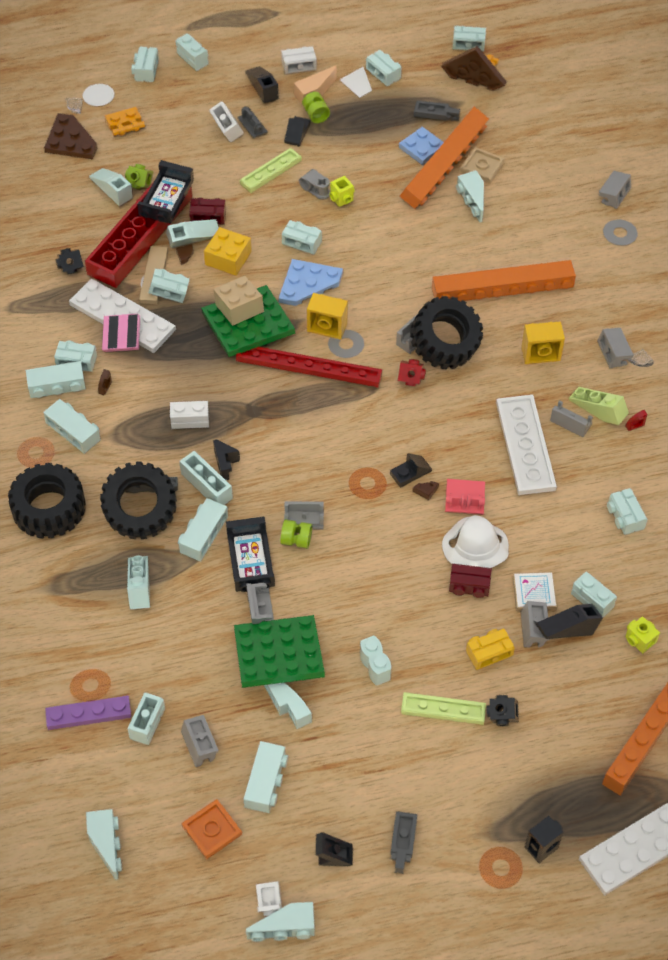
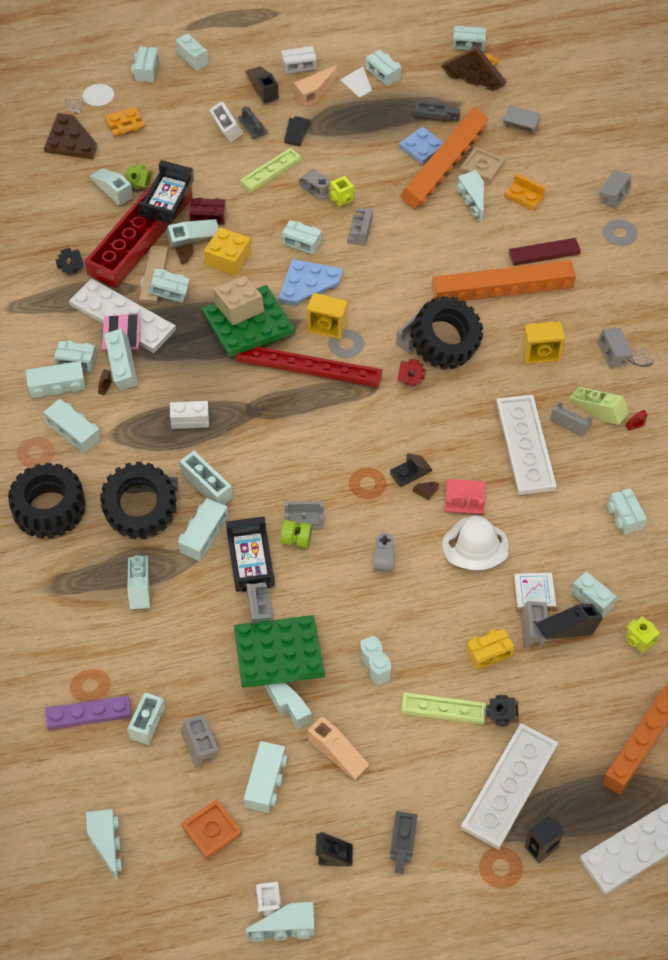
(121, 359): none -> light aqua brick
(225, 456): black slope -> none
(316, 107): lime wheel -> none
(337, 748): none -> light nougat slope
(360, 227): none -> light grey hinge
(384, 553): none -> light grey piece
(470, 580): dark red brick -> none
(509, 786): none -> white plate
(522, 118): none -> light grey hinge
(525, 192): none -> light orange bracket
(544, 251): none -> dark red tile

